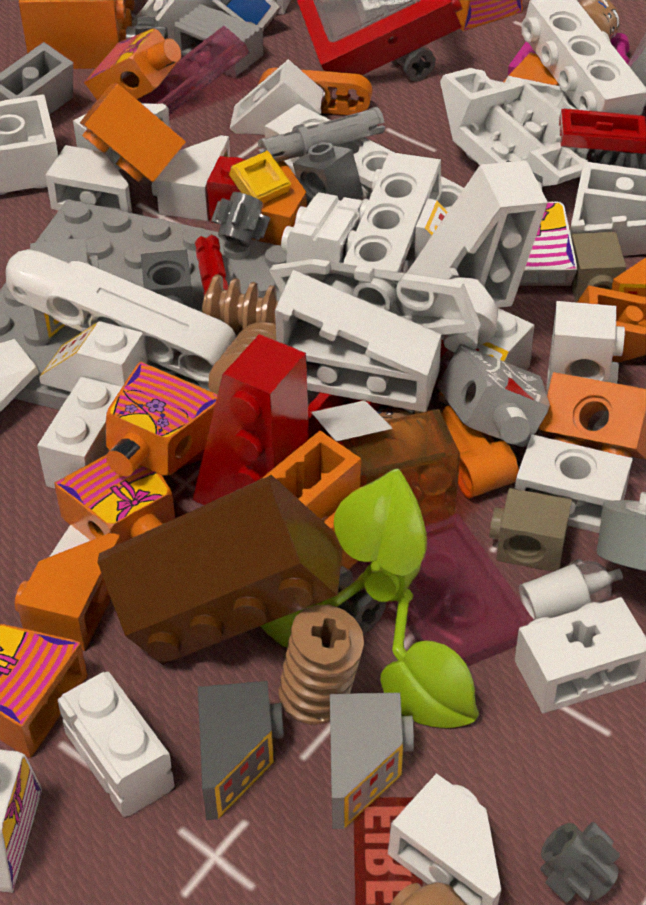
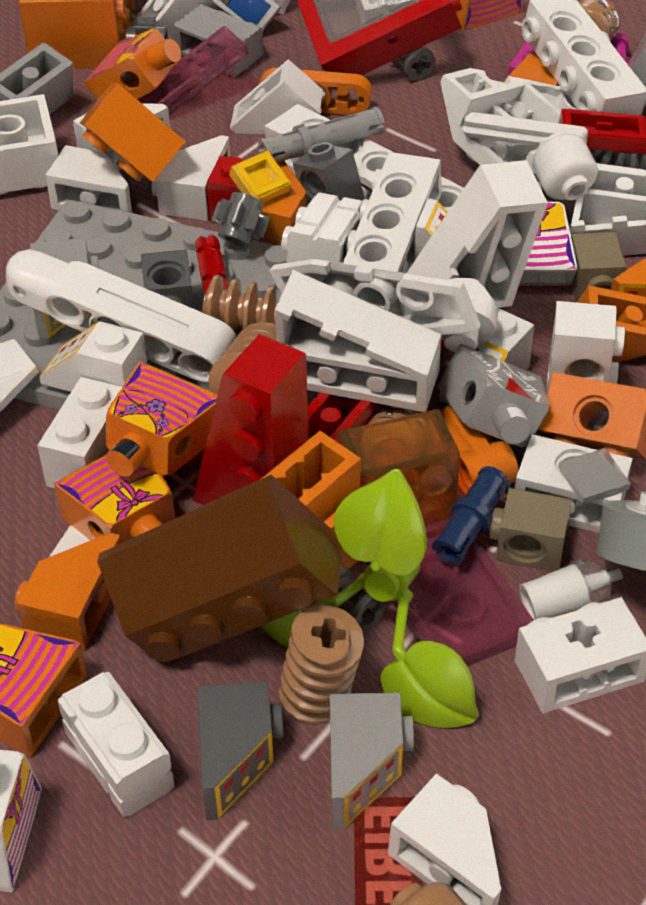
(351, 420): white sticker -> none
(470, 515): none -> dark blue pin
(516, 129): none -> white axle
(564, 166): none -> white head
(579, 862): dark grey gear -> none
(594, 475): none -> light grey slope

